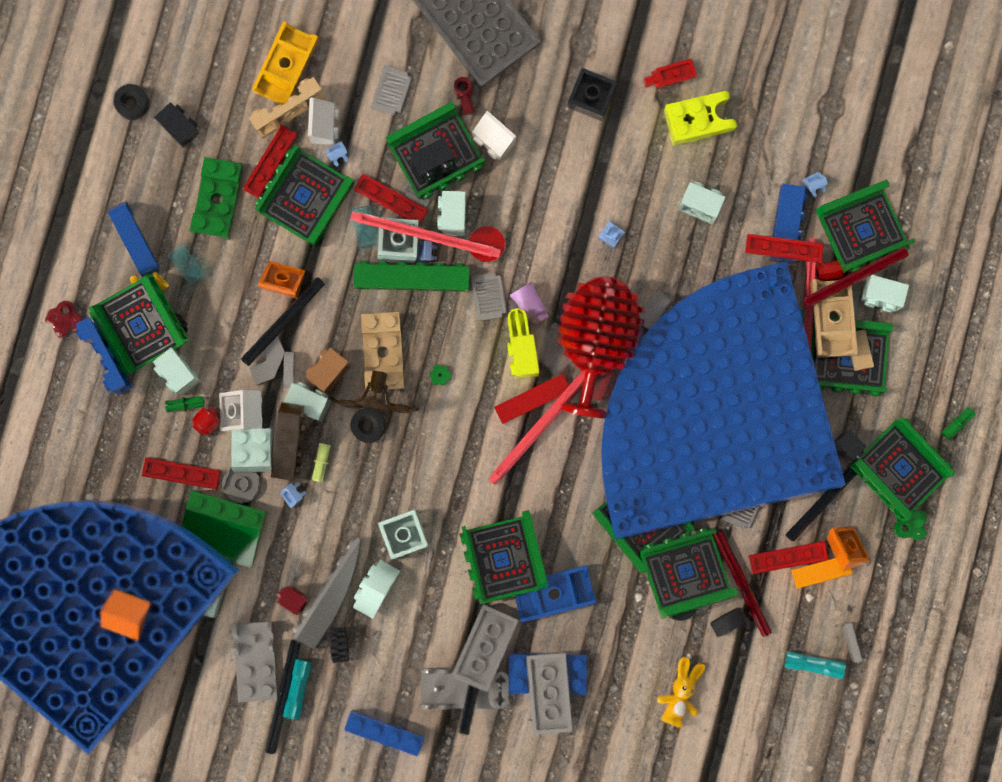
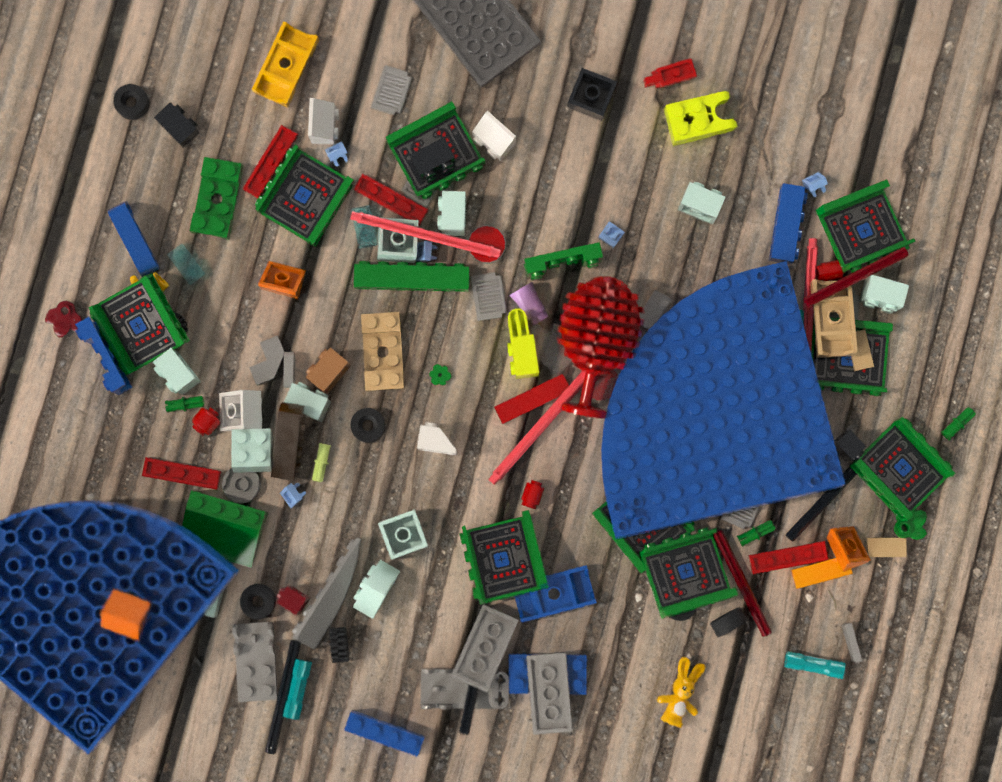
(268, 605): none -> black tyre
(288, 315): black axle -> none
(296, 105): tan piece -> none
(377, 385): dark brown plant -> none
(434, 440): none -> white slope
(464, 96): dark red axle -> none
(532, 494): none -> red brick
(589, 255): none -> green piece
(756, 533): none -> green axle
(784, 248): red tile -> none
(886, 547): none -> tan tile

